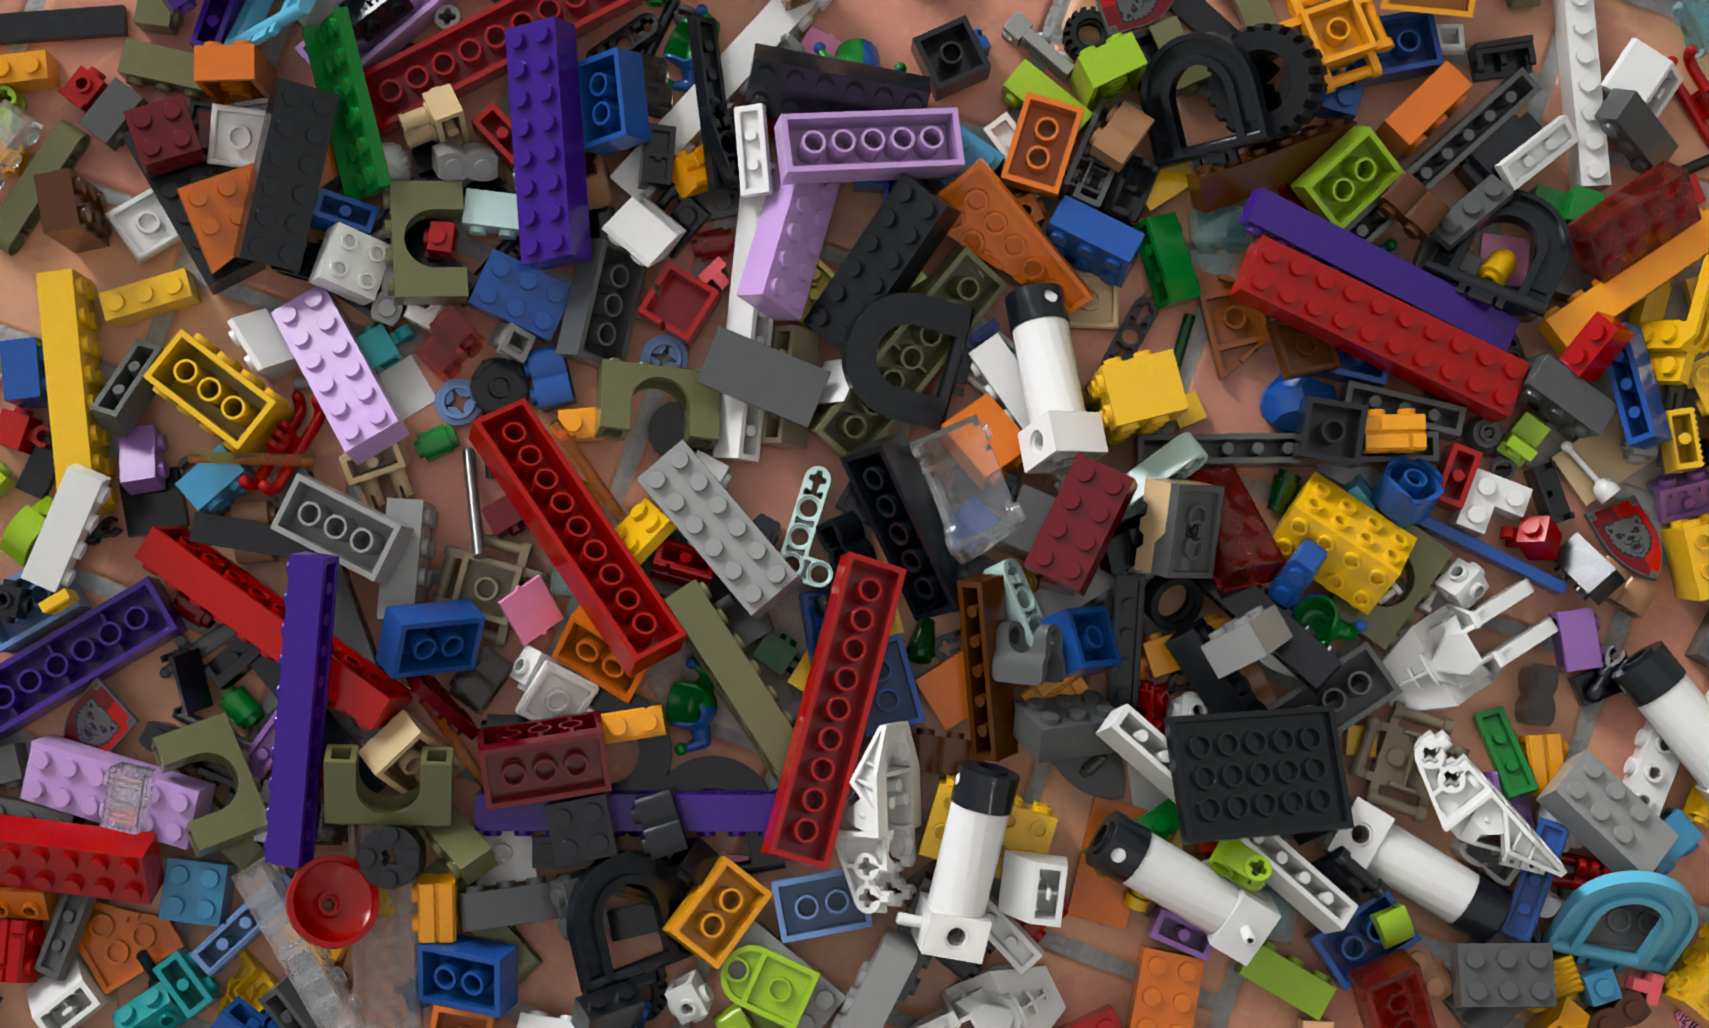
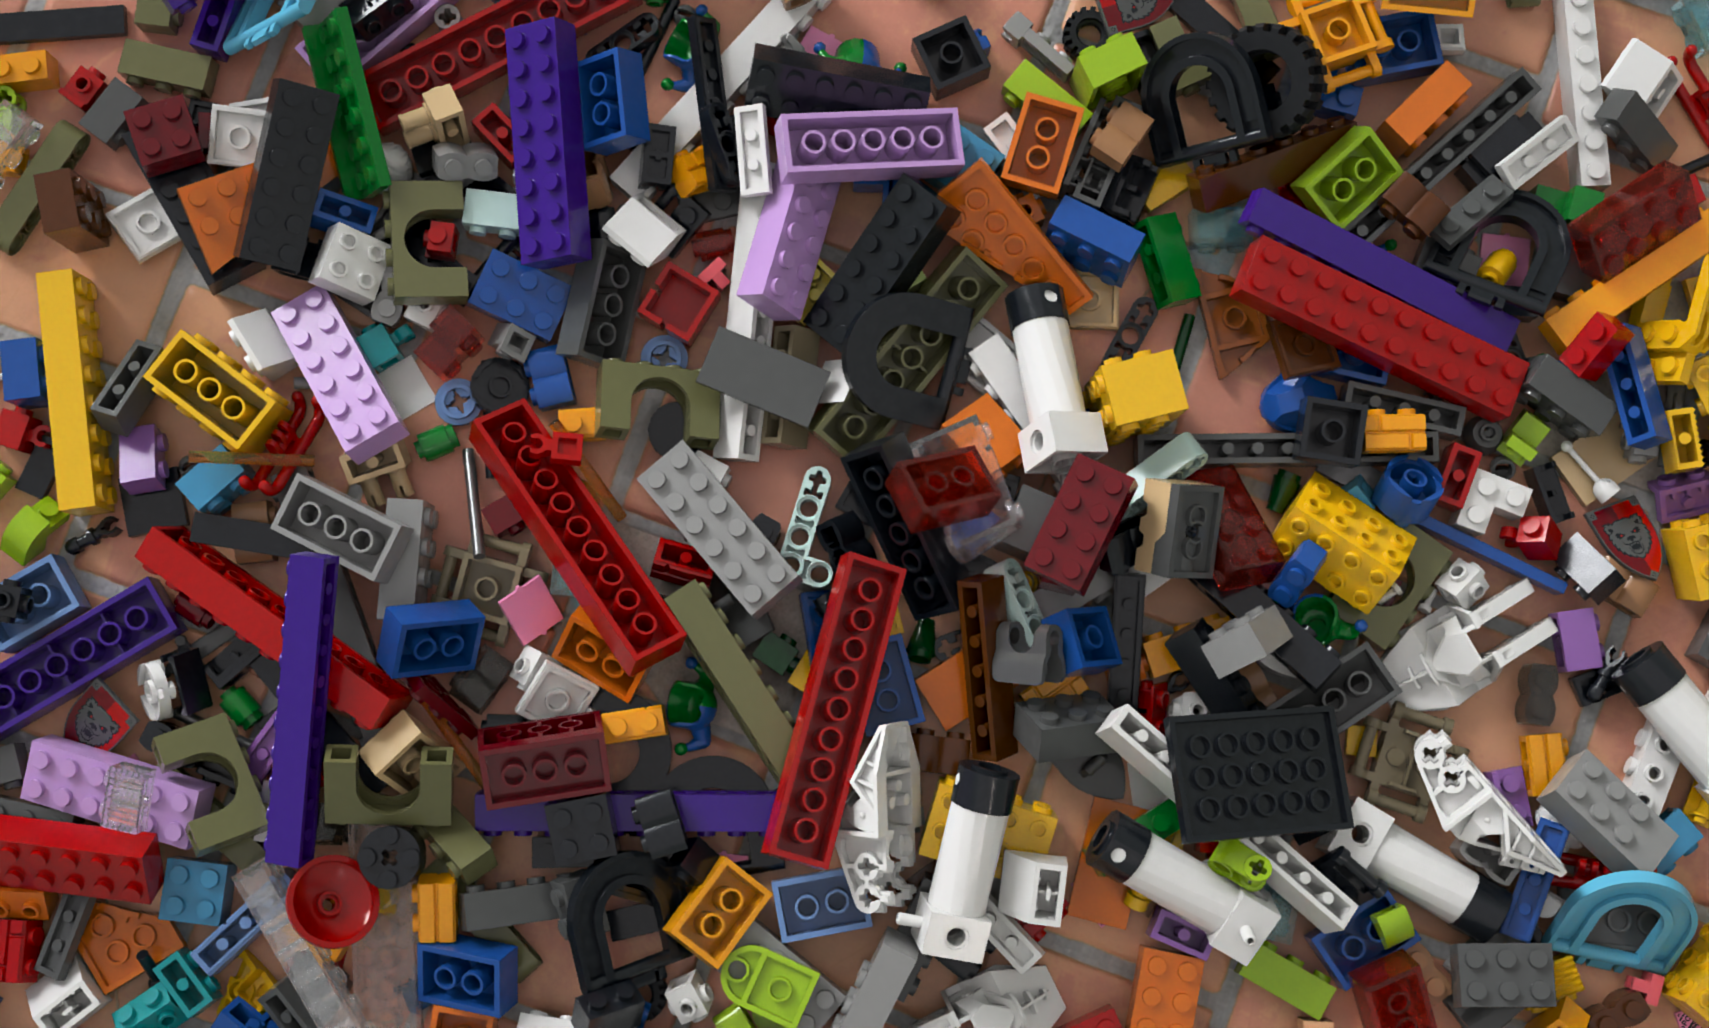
(59, 601): yellow tile -> none
(66, 528): white brick -> none
(150, 298): yellow brick -> none
(156, 689): none -> white plate
(232, 71): orange brick -> none
(512, 856): white plate -> none
(563, 448): none -> red plate
(644, 530): yellow plate -> none
(657, 89): clear smoke brick -> none
(942, 489): none -> clear red brick
(984, 333): clear blue tile -> none
(1188, 611): black tyre -> none
(1193, 414): yellow tile -> none
(1501, 57): black hinge -> none
(1505, 753): green plate -> none
(1599, 986): dark azure brick -> none

